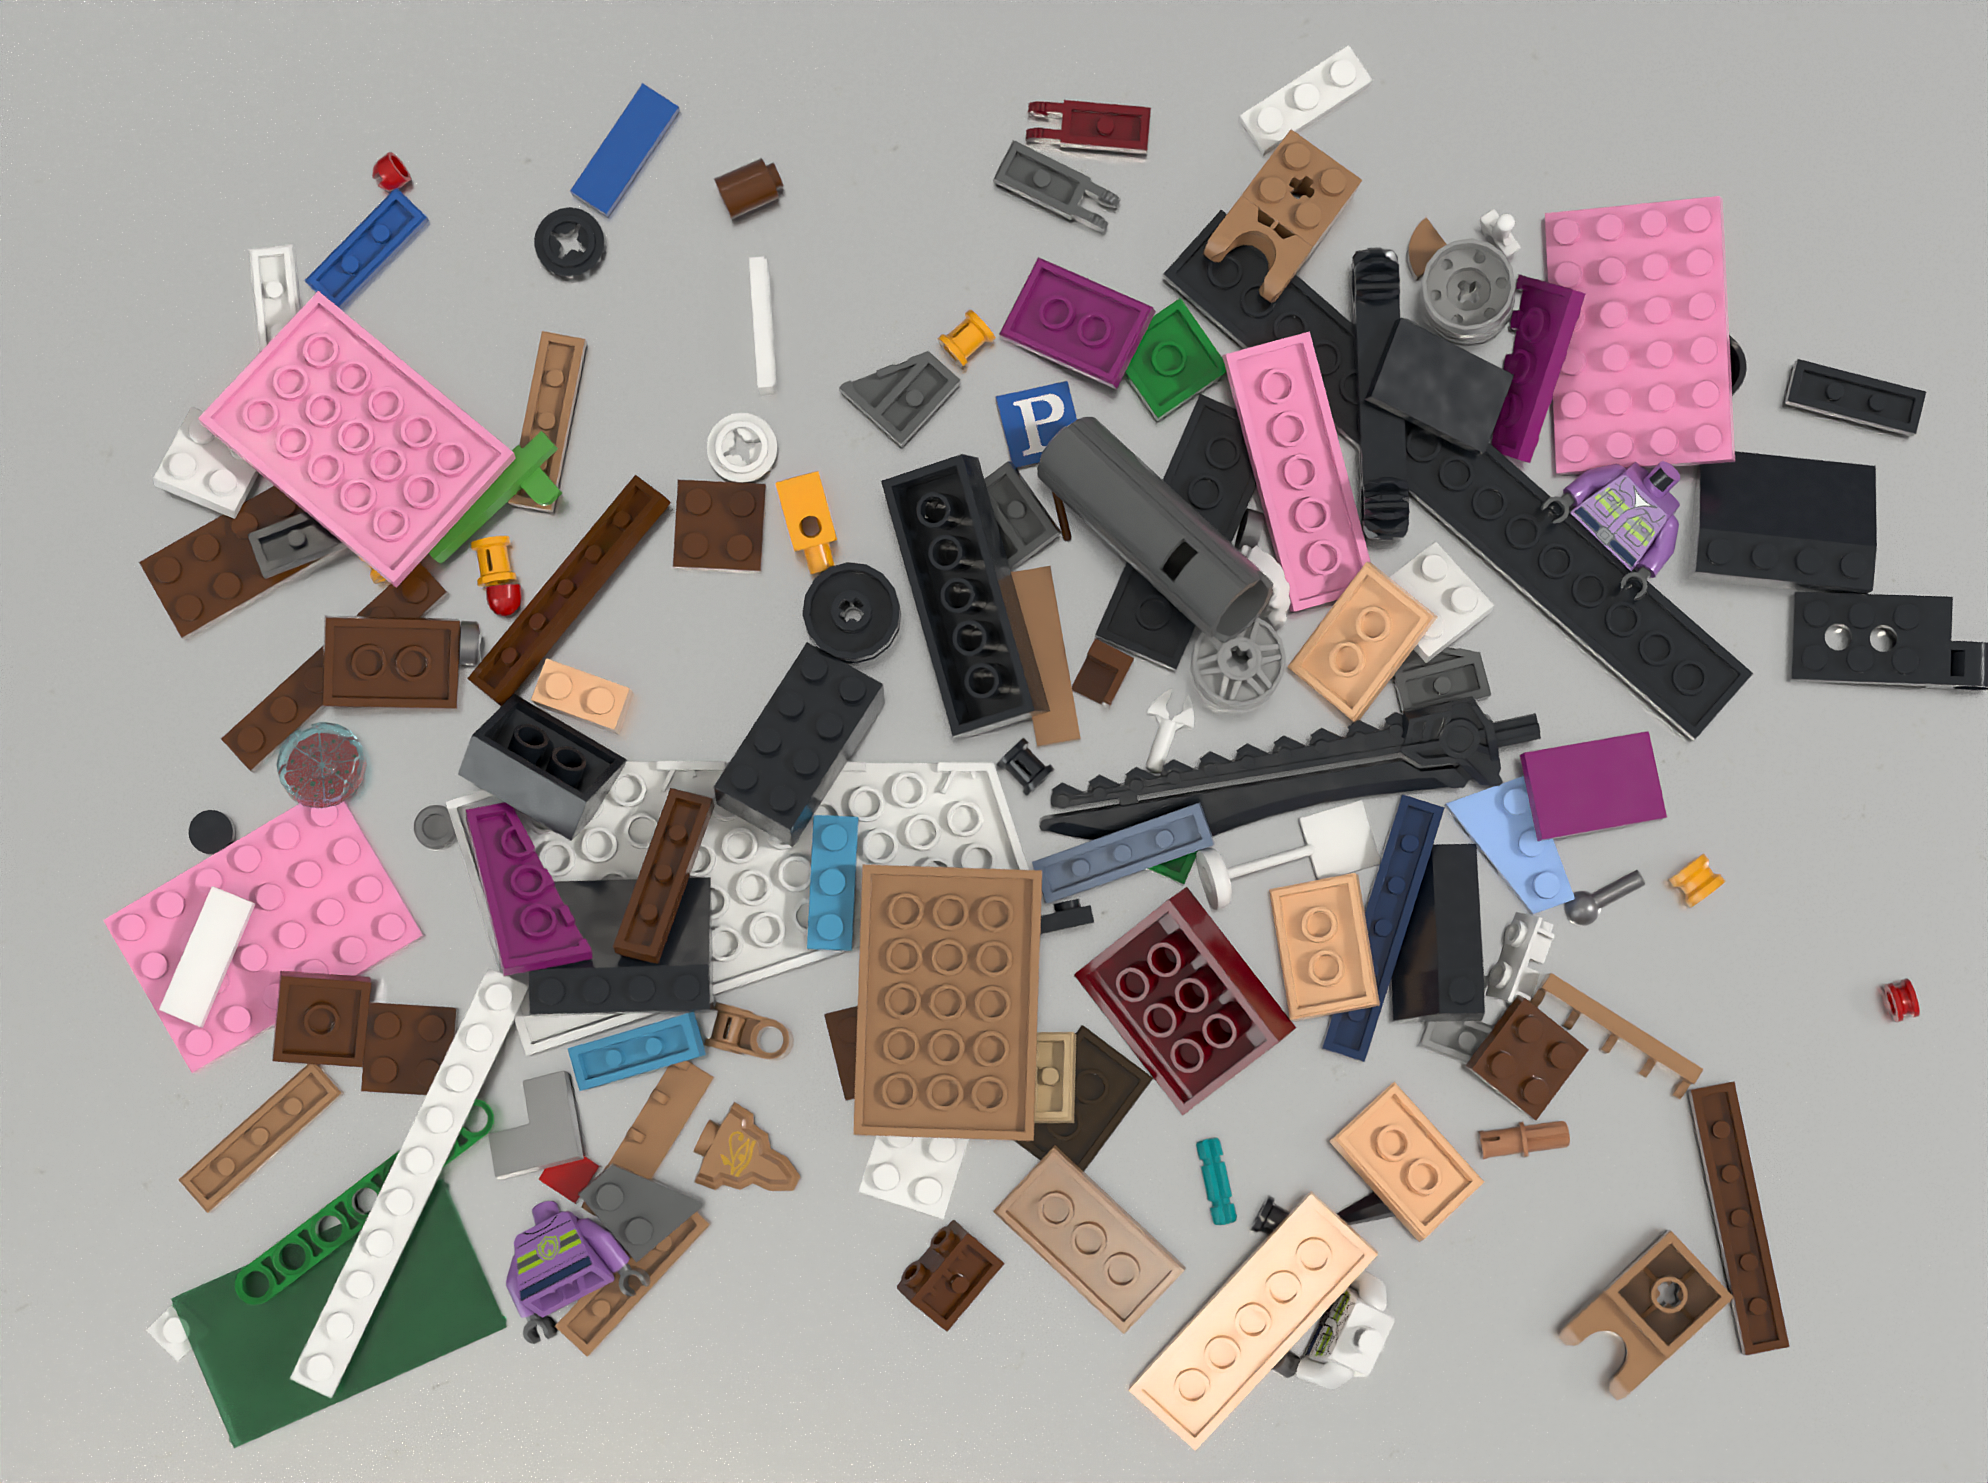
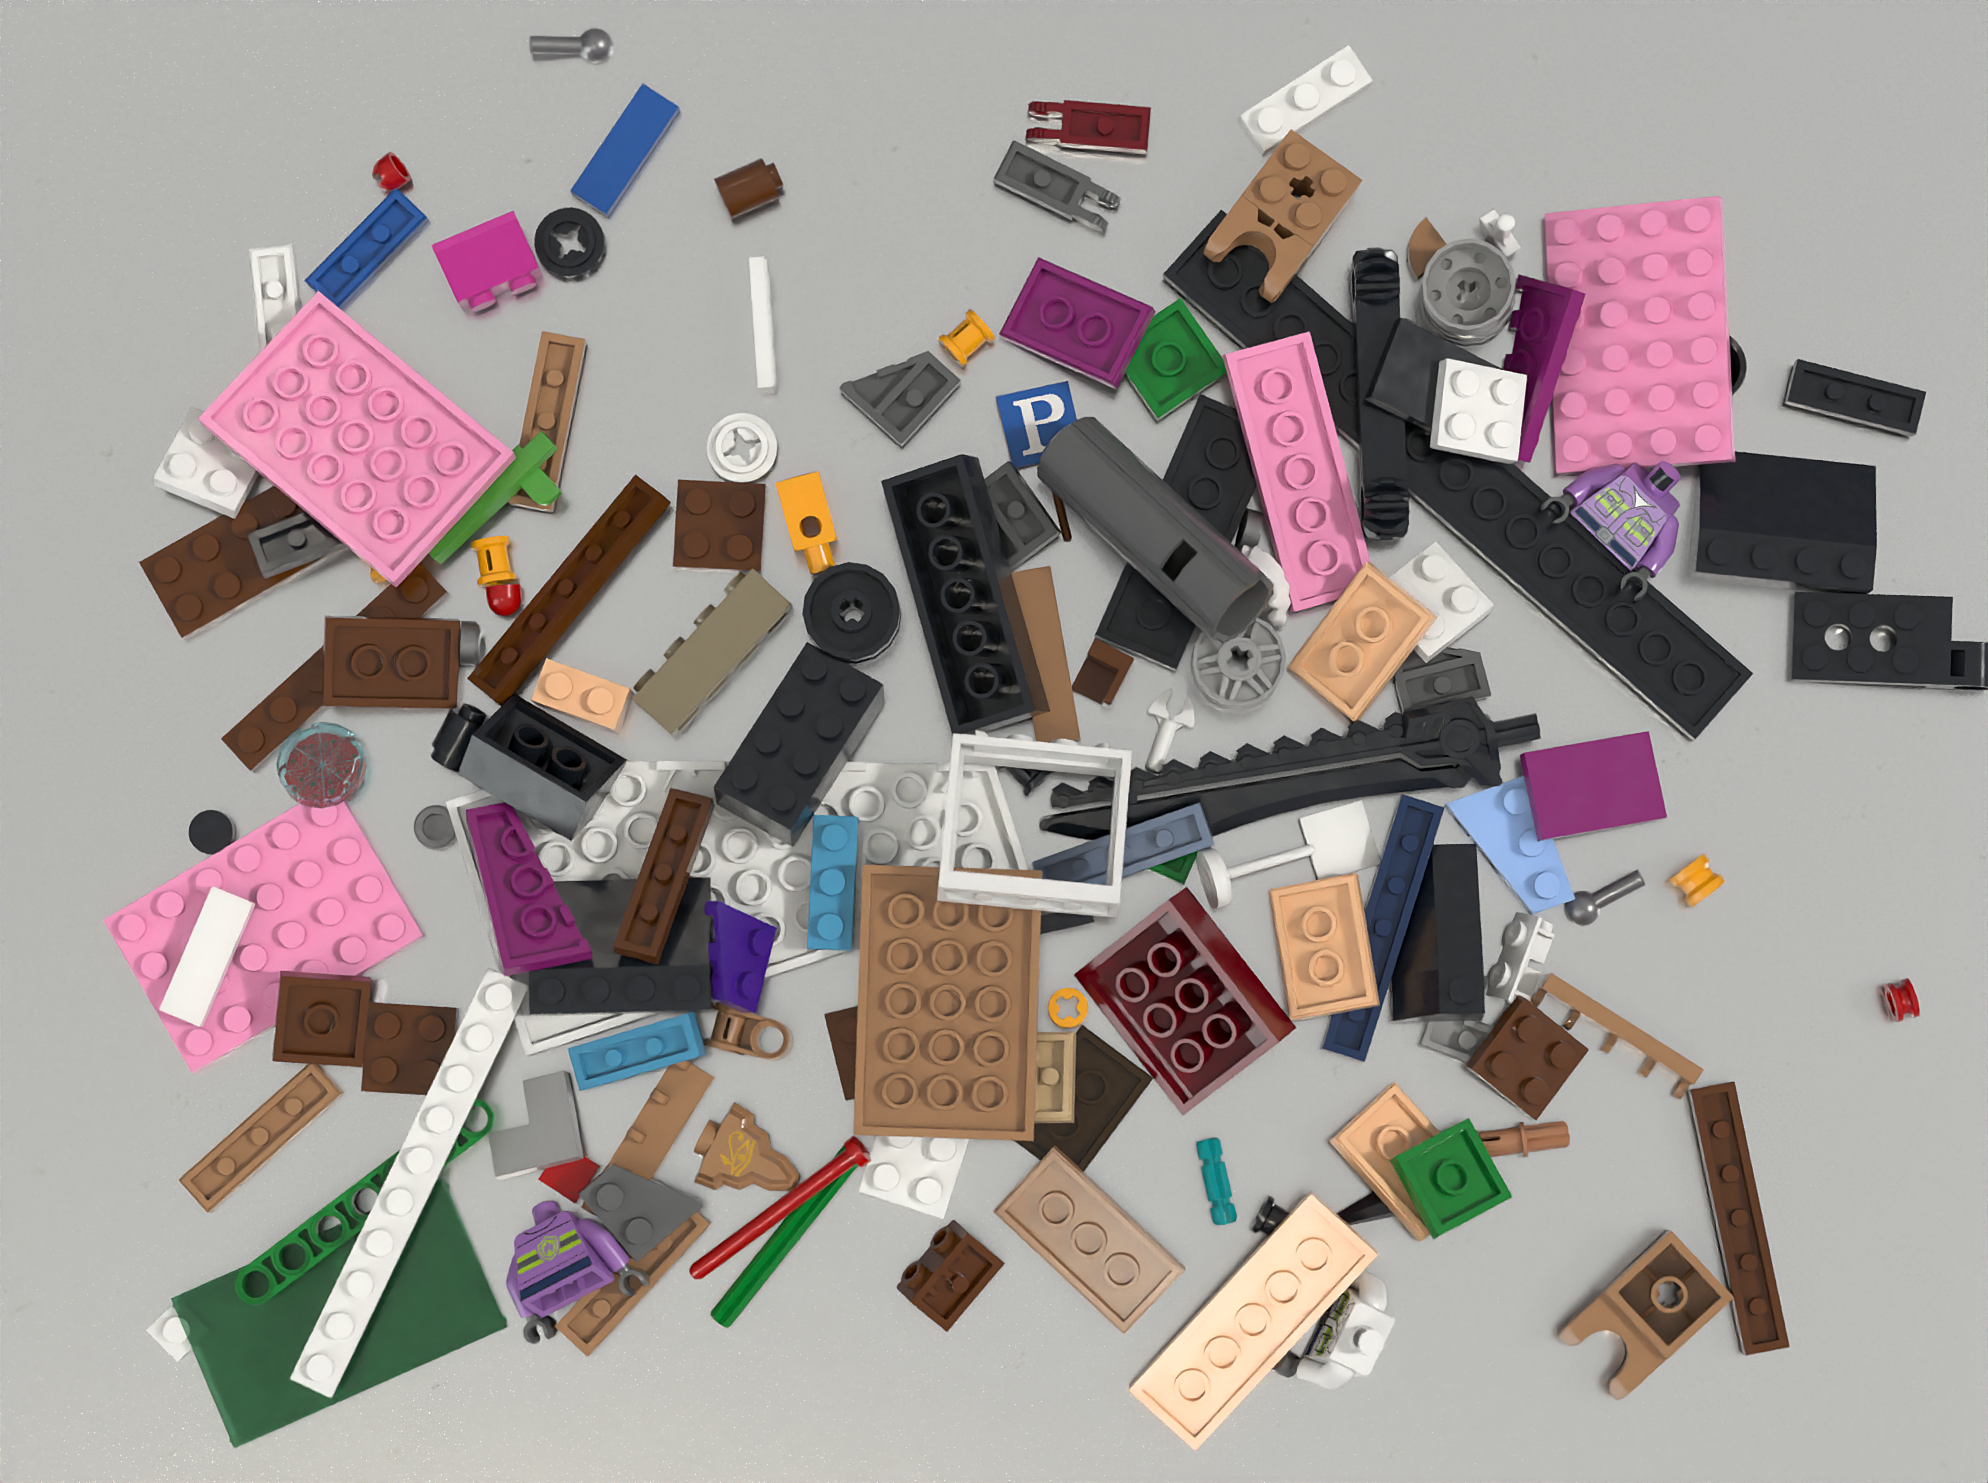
(455, 734): none -> black brick
(488, 262): none -> dark pink slope
(593, 45): none -> flat silver bar
(712, 653): none -> dark tan brick
(738, 956): none -> dark purple wing
(774, 1252): none -> green axle
(854, 1154): none -> red bar
(1033, 893): none -> white window
(1066, 994): none -> light orange bush
(1451, 1178): none -> green plate
(1478, 411): none -> white plate

